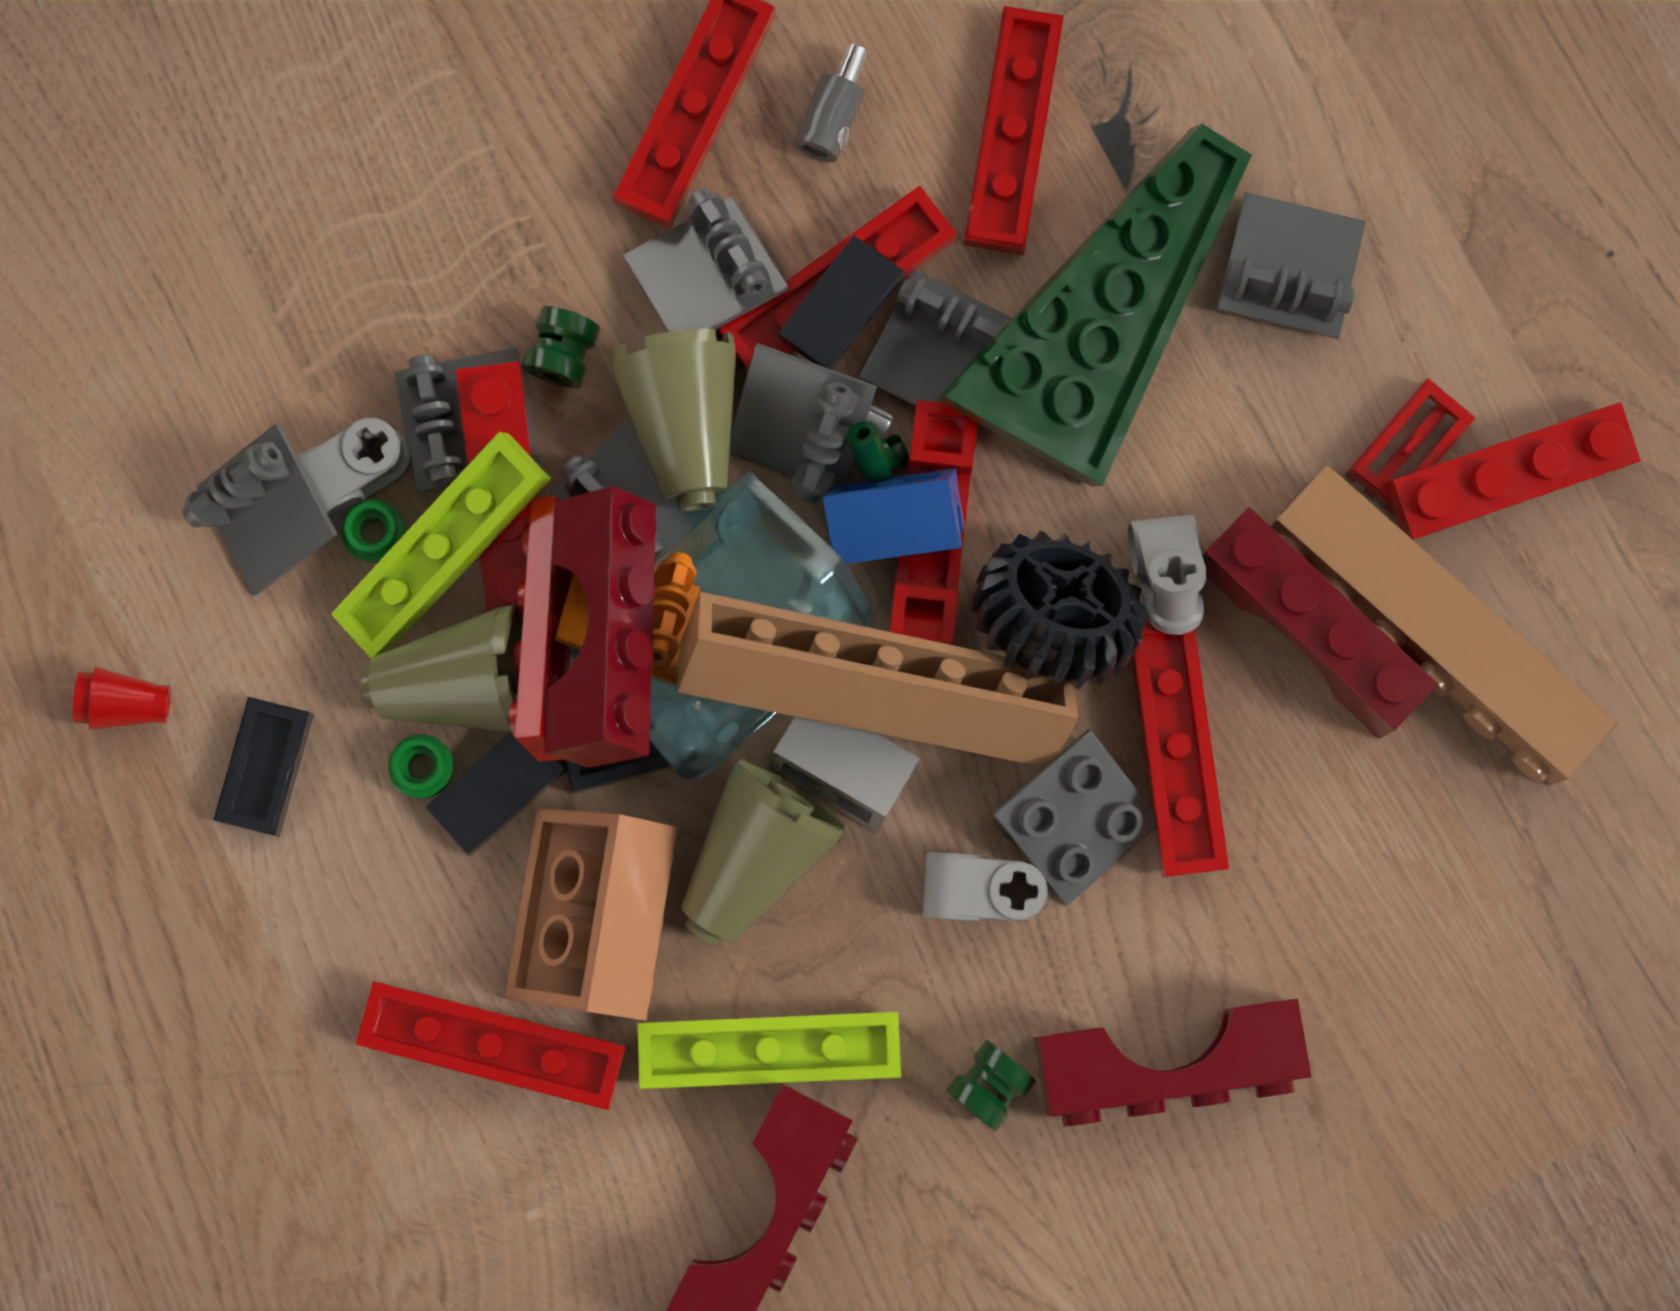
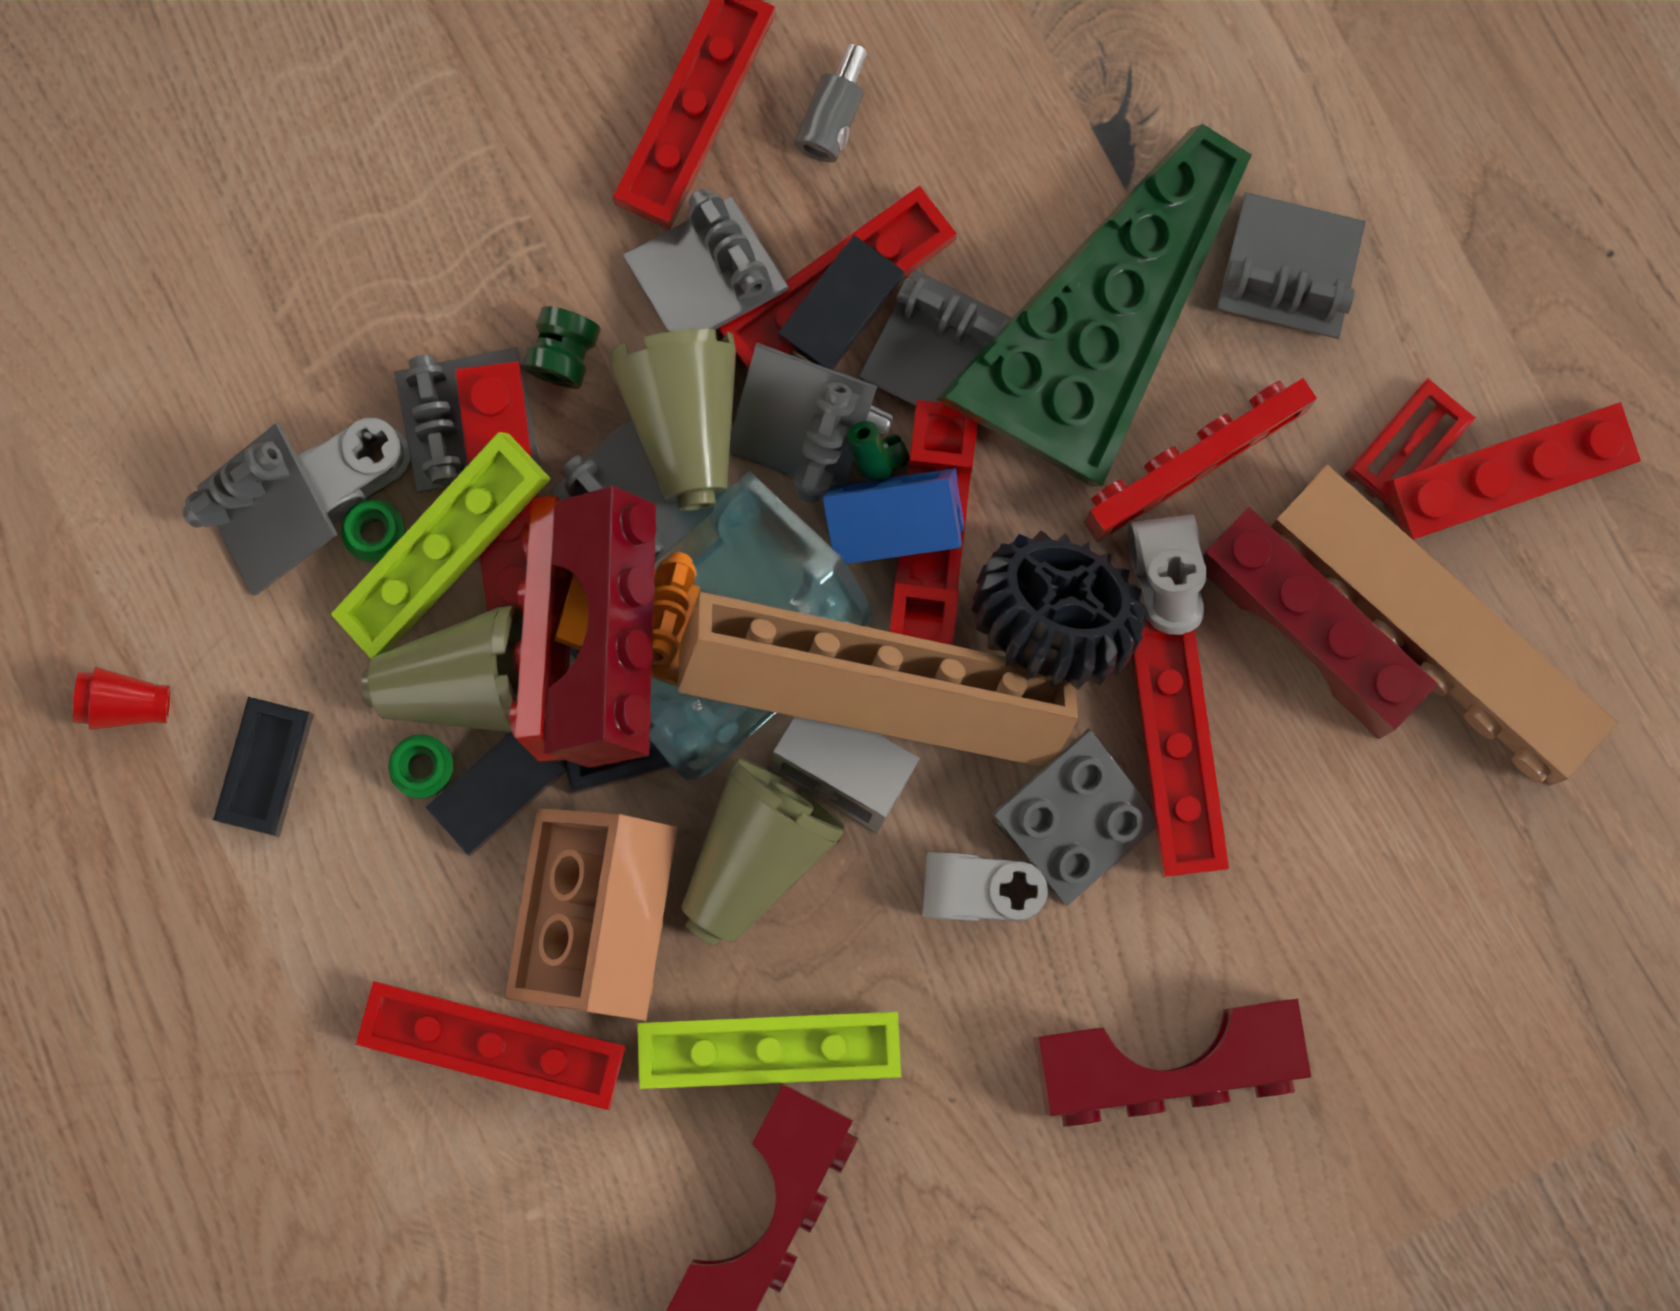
(998, 1072): dark green wheel -> none
(1013, 130): red tile -> none
(1218, 444): none -> red plate

